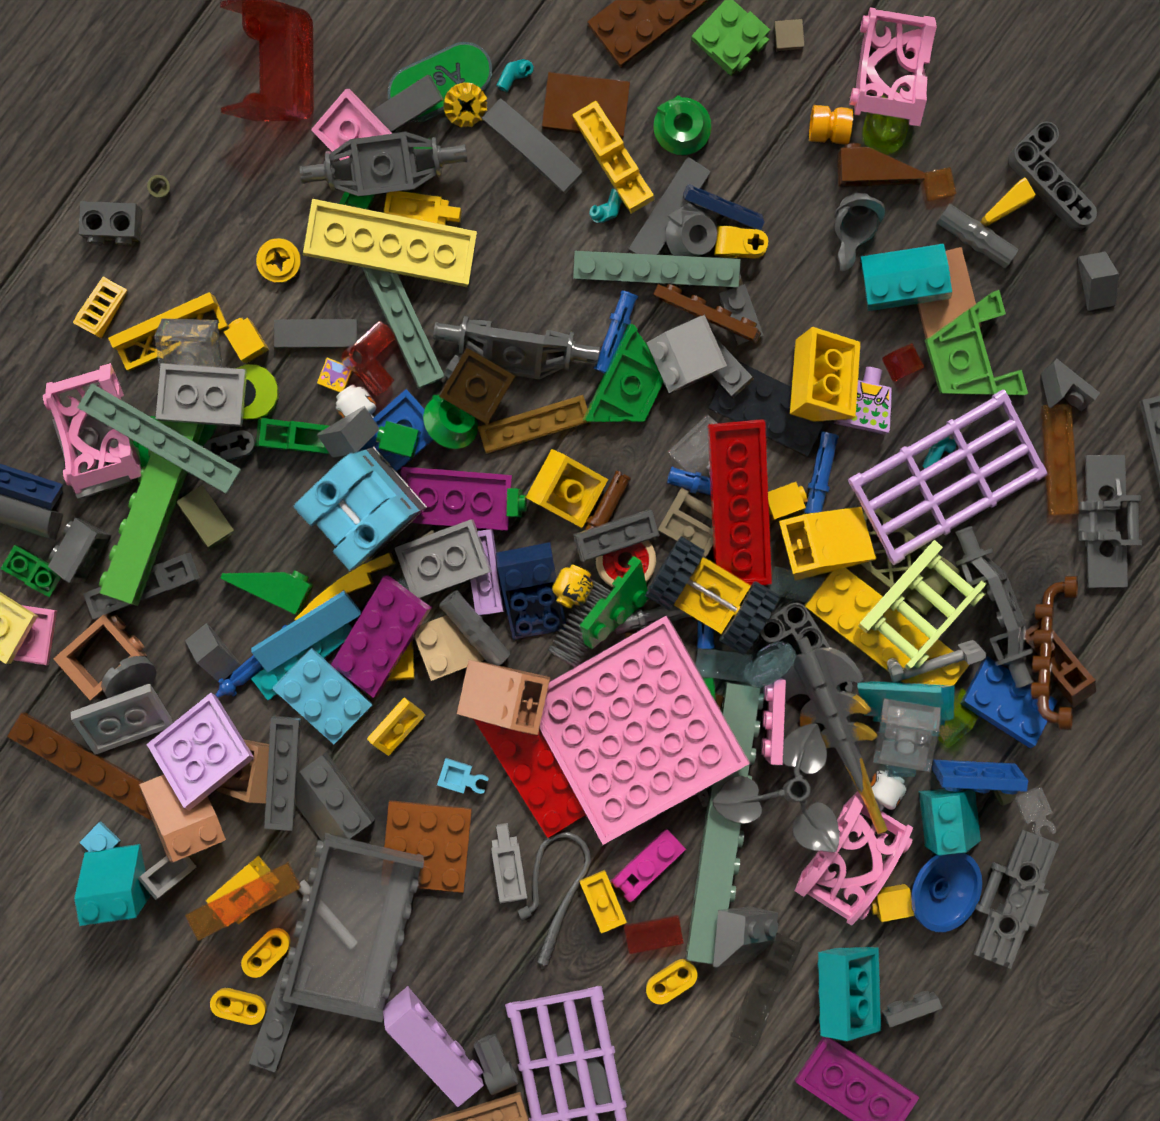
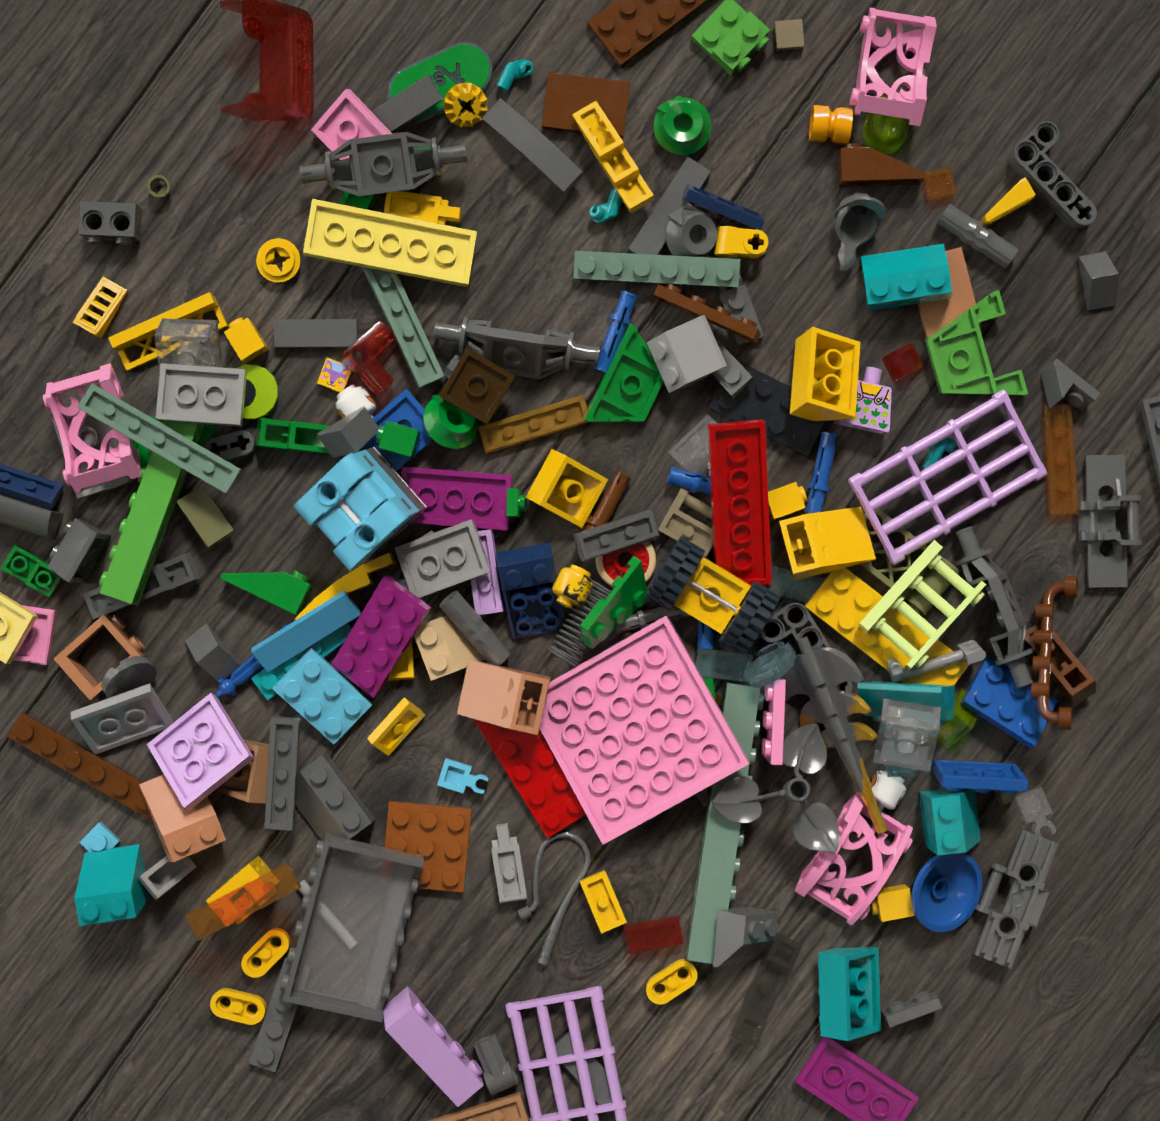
(648, 864): dark pink plate -> none

